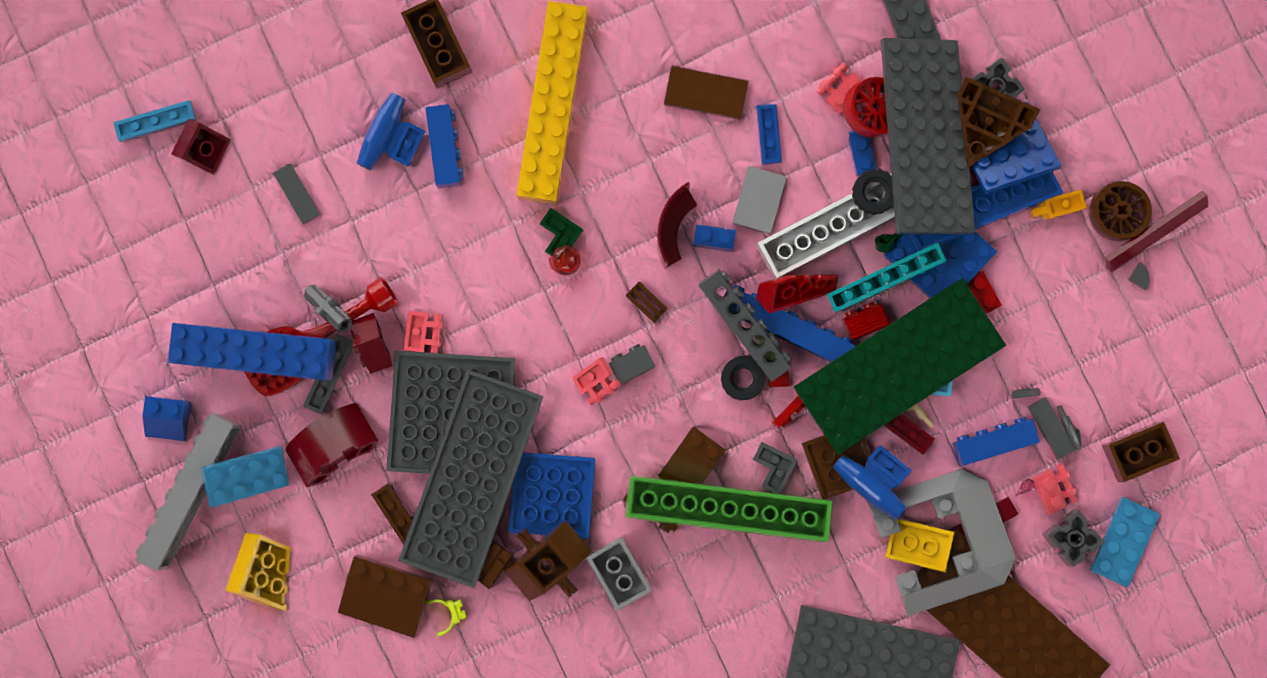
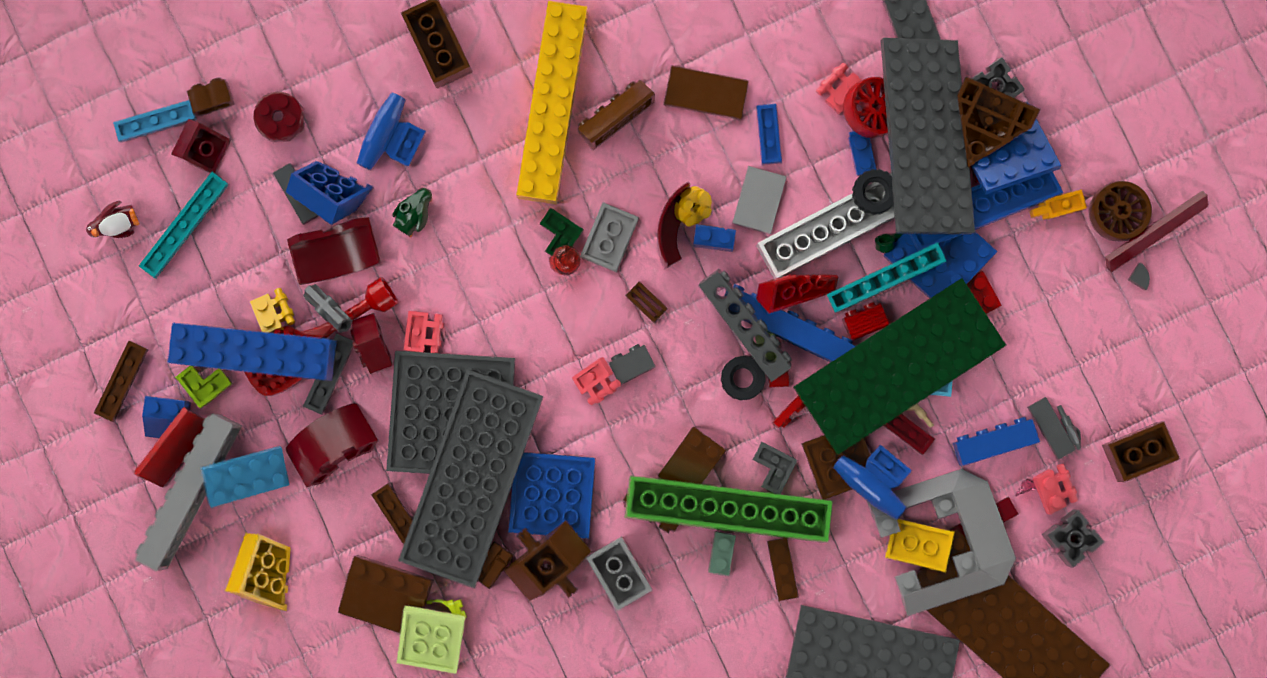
(113, 222): none -> animal
(121, 381): none -> reddish brown plate
(171, 448): none -> red tile
(183, 225): none -> teal plate
(201, 389): none -> lime plate
(210, 97): none -> reddish brown brick
(267, 315): none -> yellow plate
(287, 127): none -> dark red plate
(326, 191): none -> blue wedge
(334, 252): none -> dark red panel
(412, 212): none -> dark green animal
(430, 639): none -> yellowish green plate
(443, 146): blue brick -> none
(609, 237): none -> light grey tile
(616, 114): none -> reddish brown slope
(699, 212): none -> yellow plate
(721, 553): none -> sand green brick
(782, 569): none -> reddish brown plate
(1025, 393): dark grey tile -> none
(1124, 542): dark azure plate -> none

